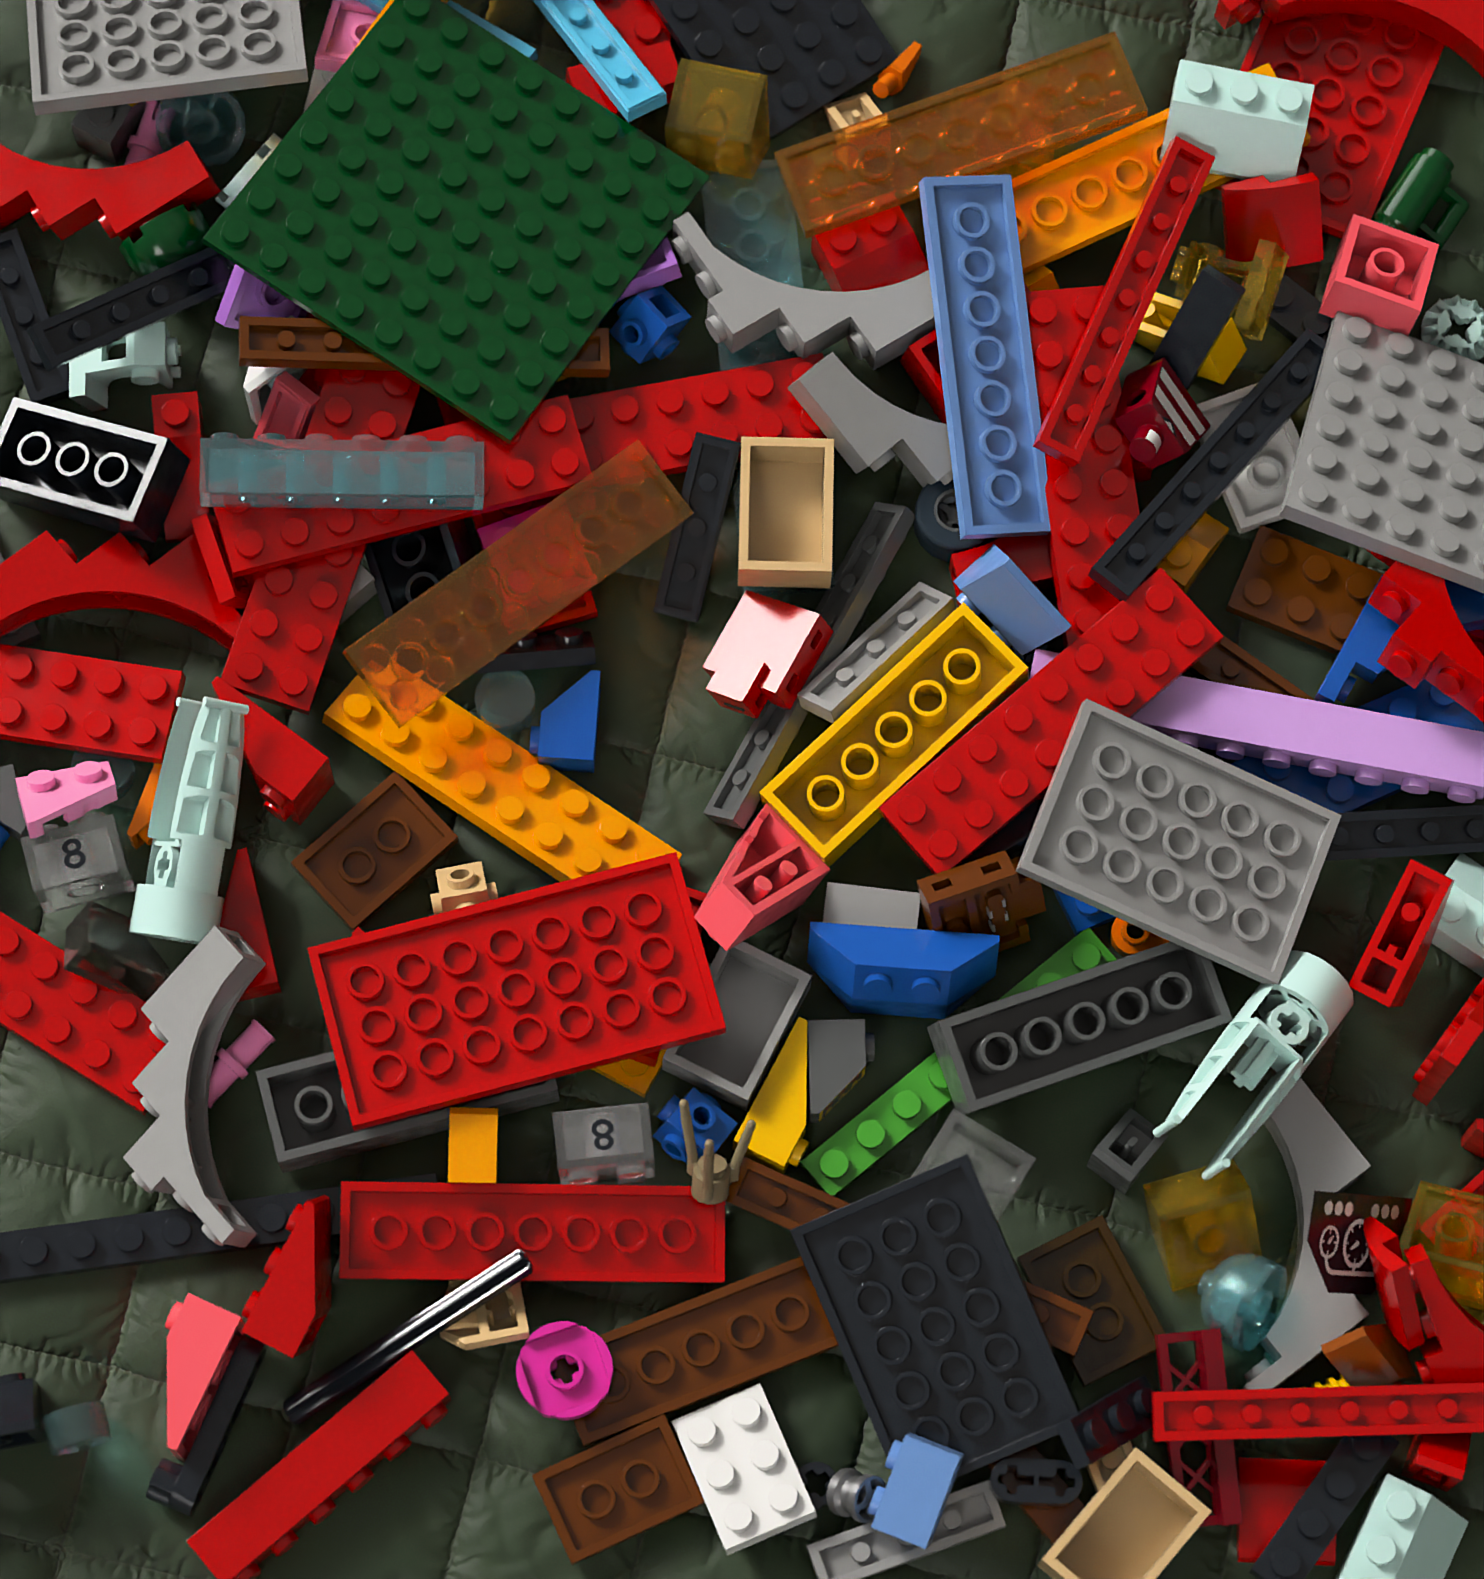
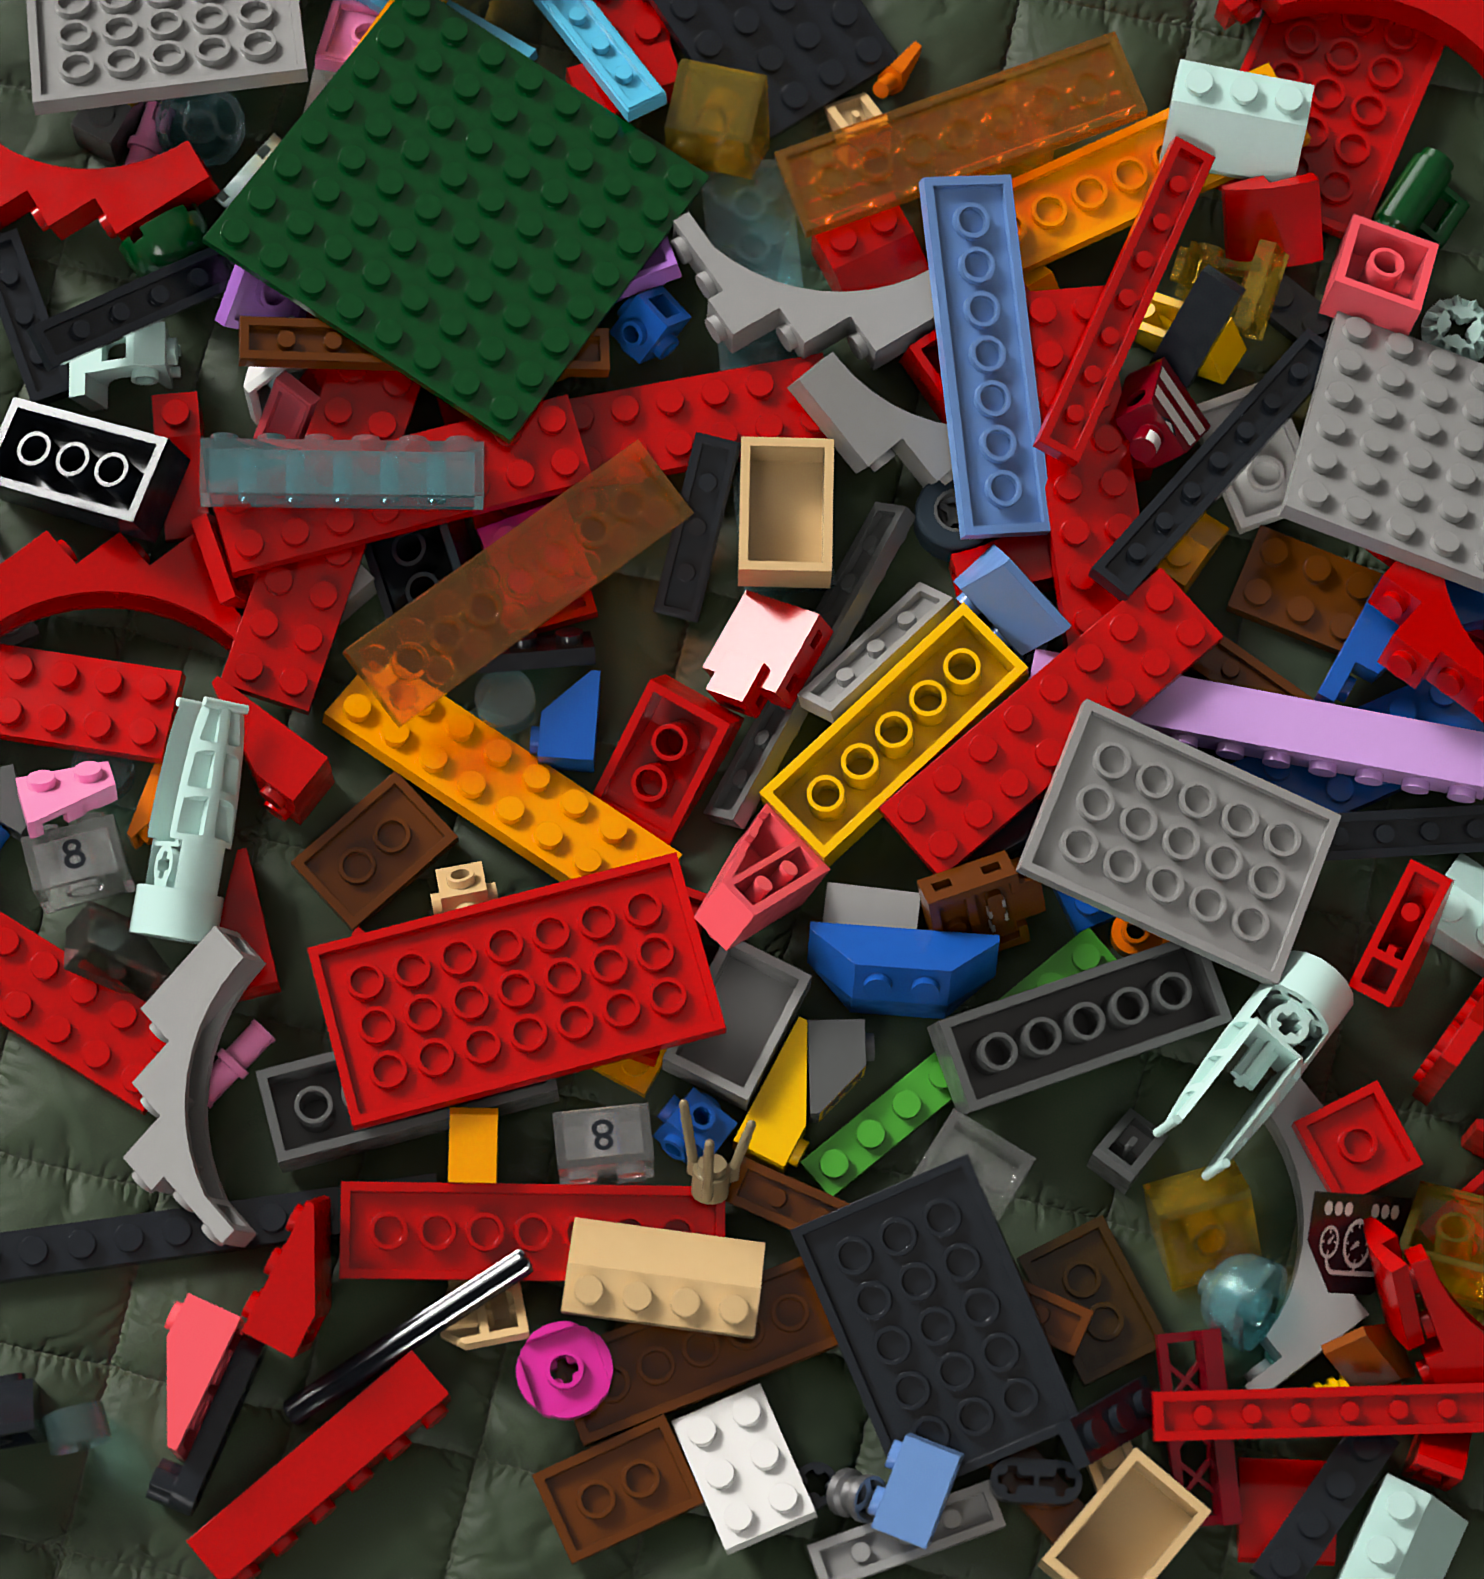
(663, 1278): none -> tan slope
(667, 756): none -> red slope
(1357, 1142): none -> red plate

